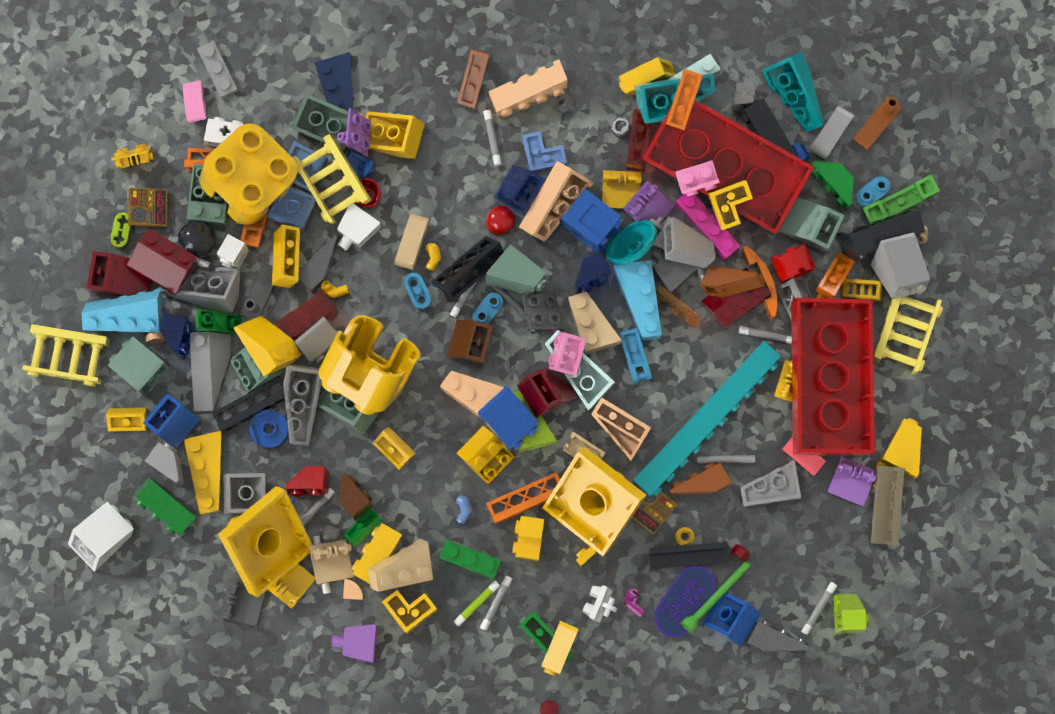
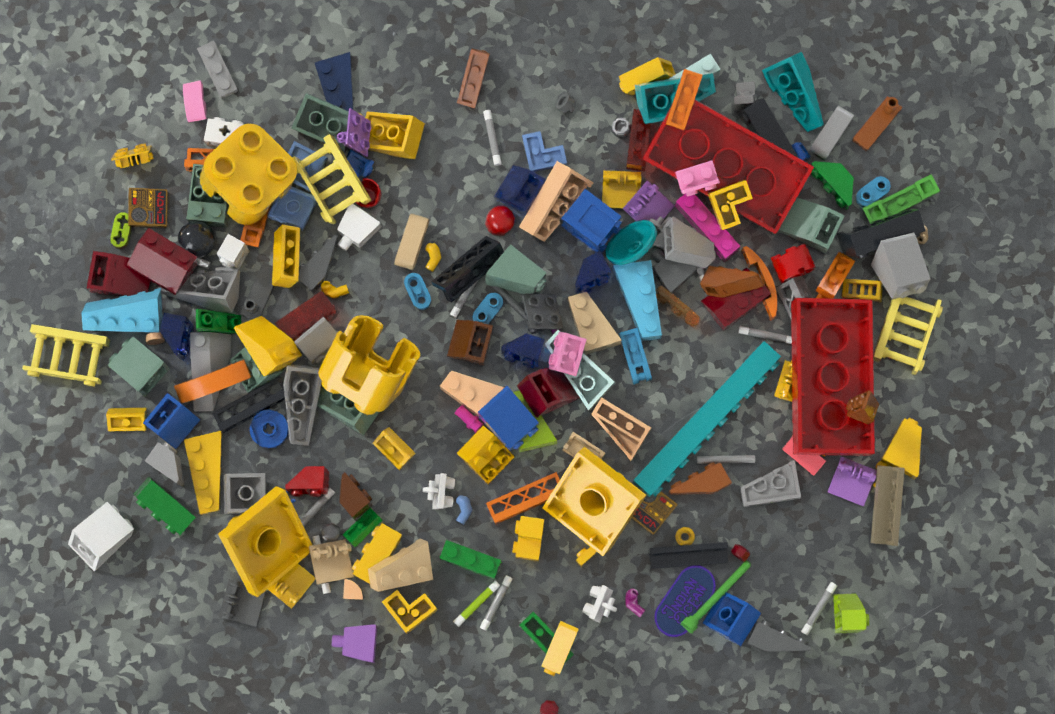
(212, 381): none -> orange slope
(436, 491): none -> white hips
(468, 418): none -> dark pink pin
(524, 349): none -> clear blue slope
(529, 90): light nougat wedge -> none
(863, 407): none -> dark orange slope

